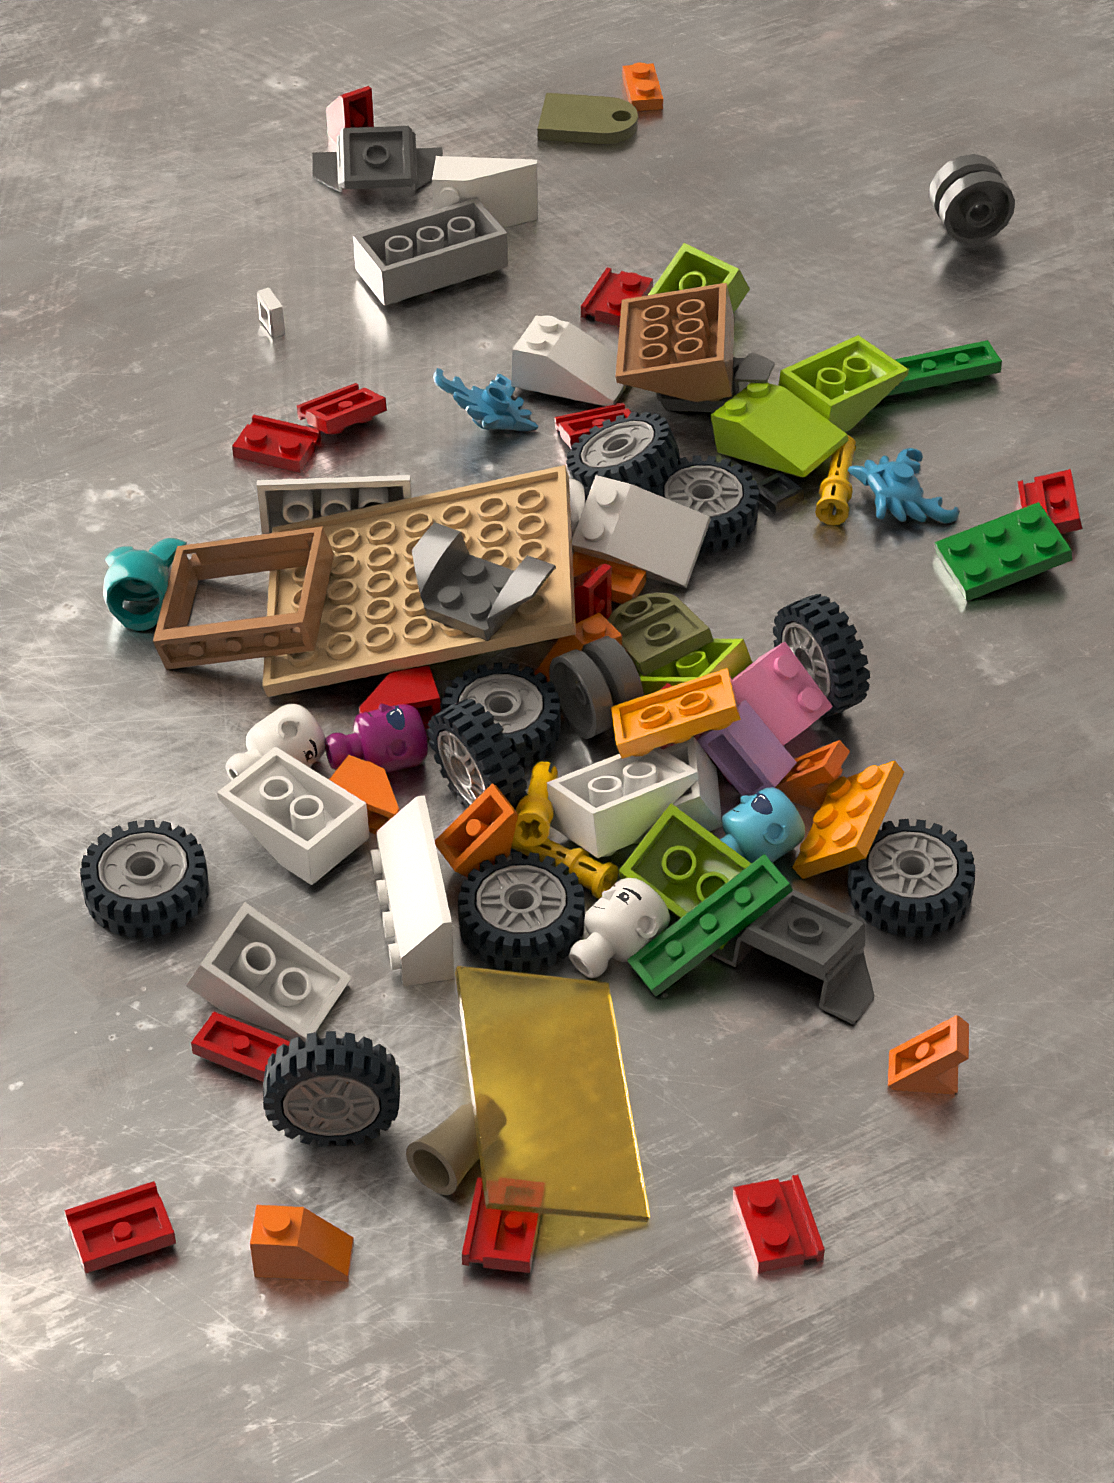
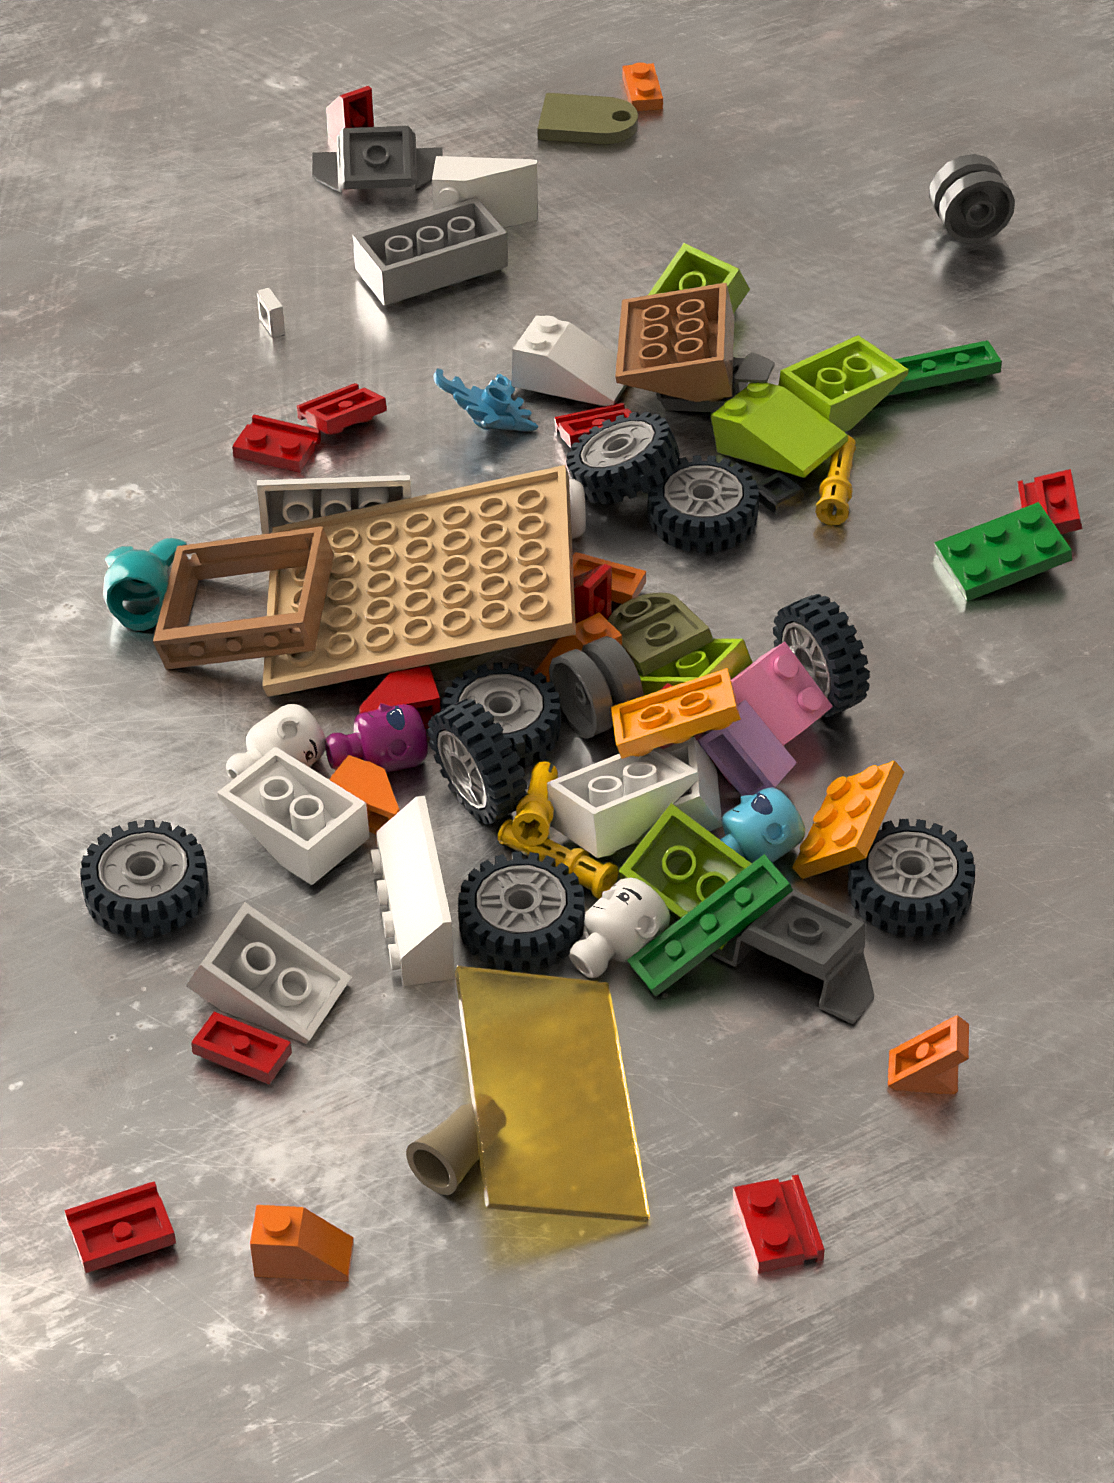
(331, 1089): black wheel -> none
(468, 589): dark grey piece -> none
(479, 832): orange slope -> none
(499, 1236): red plate -> none
(609, 291): red plate -> none
(640, 531): white slope -> none
(813, 774): orange slope -> none
(899, 488): dark azure animal -> none

